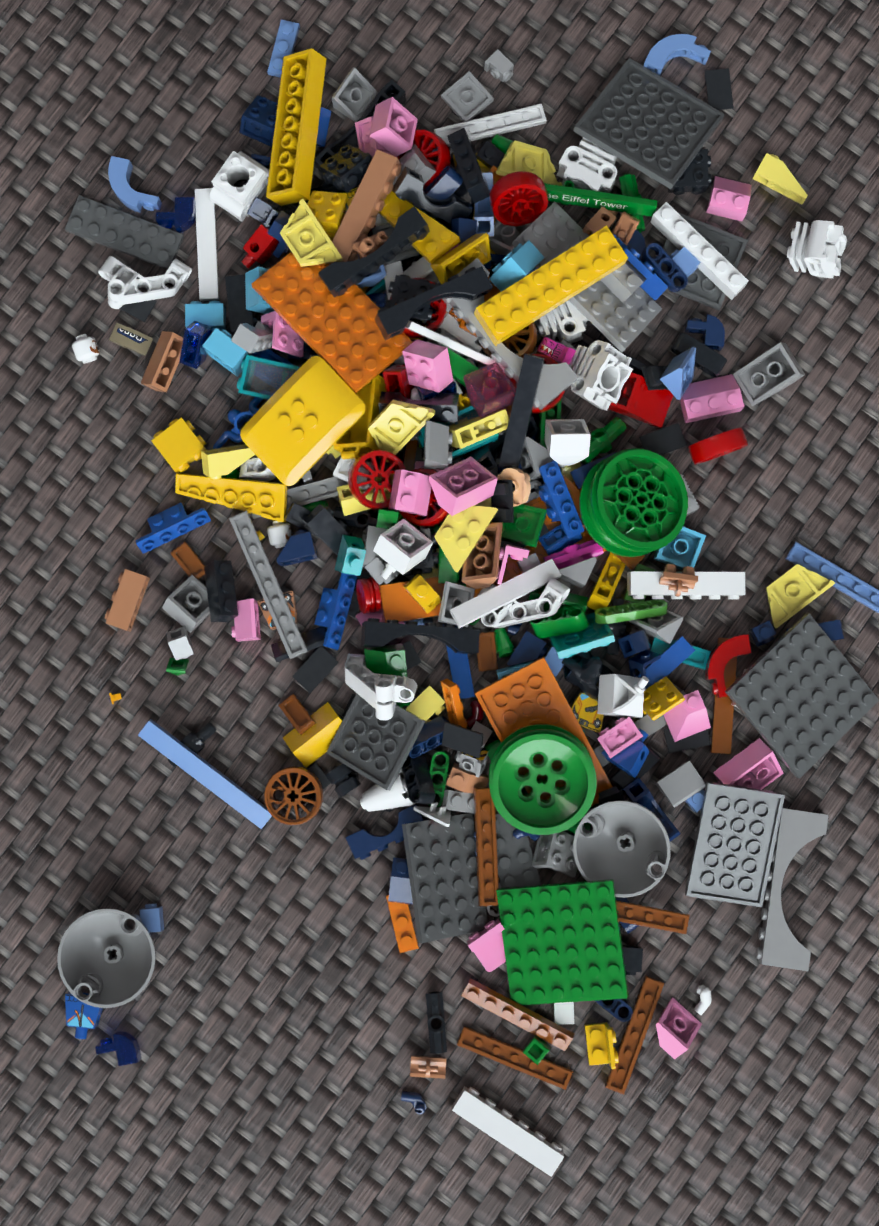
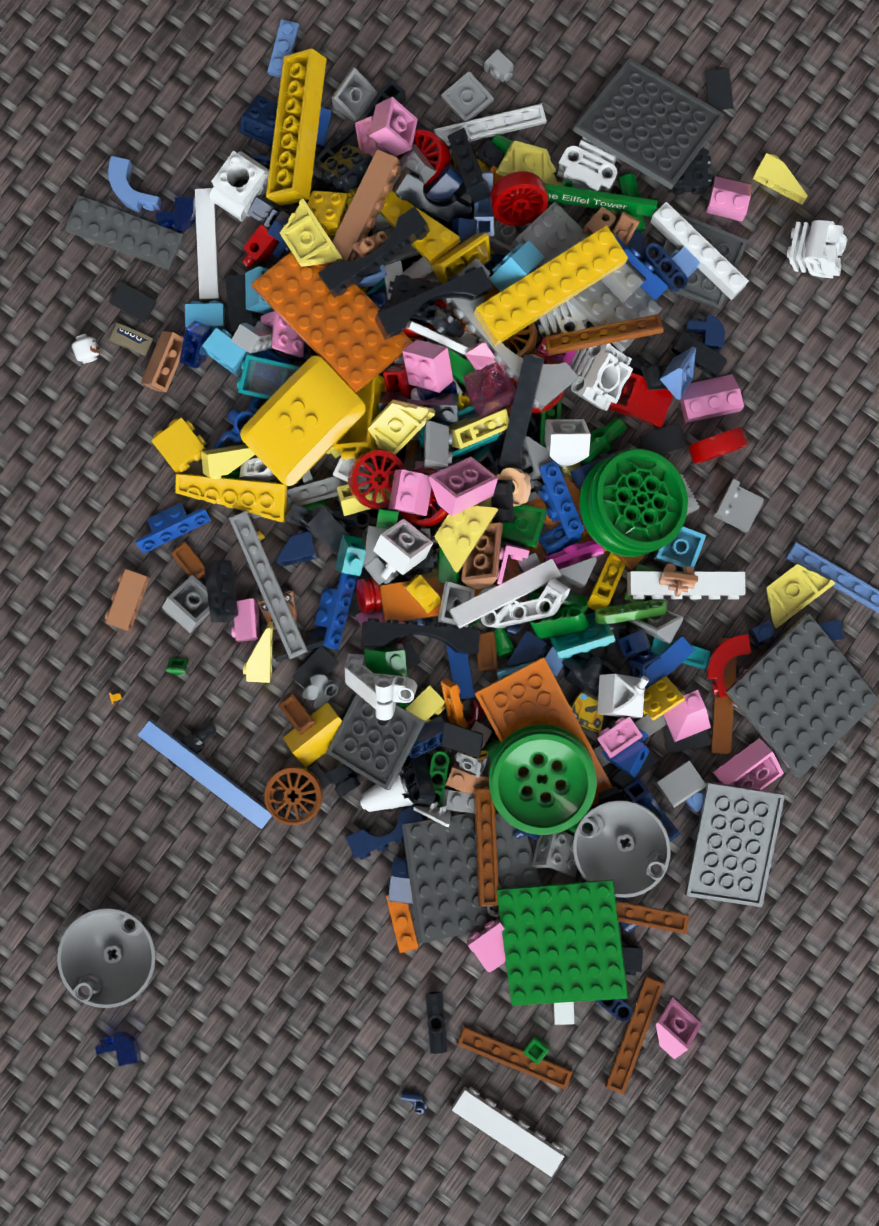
(81, 1015): blue torso -> none
(125, 282): white connector -> none
(152, 917): medium blue brick -> none
(180, 643): brick -> none
(260, 660): none -> light yellow slope
(279, 534): white head -> none
(319, 690): none -> dark grey plate
(428, 1067): nougat hips -> none
(444, 321): none -> black piece
(480, 355): none -> bright pink slope
(517, 1014): plate -> none
(600, 1044): yellow bracket -> none
(604, 334): none -> dark orange tile
(675, 46): medium blue arch -> none
(705, 999): white arm -> none
(738, 506): none -> light grey bracket
(769, 373): light grey slope -> none
(777, 943): light grey arch -> none

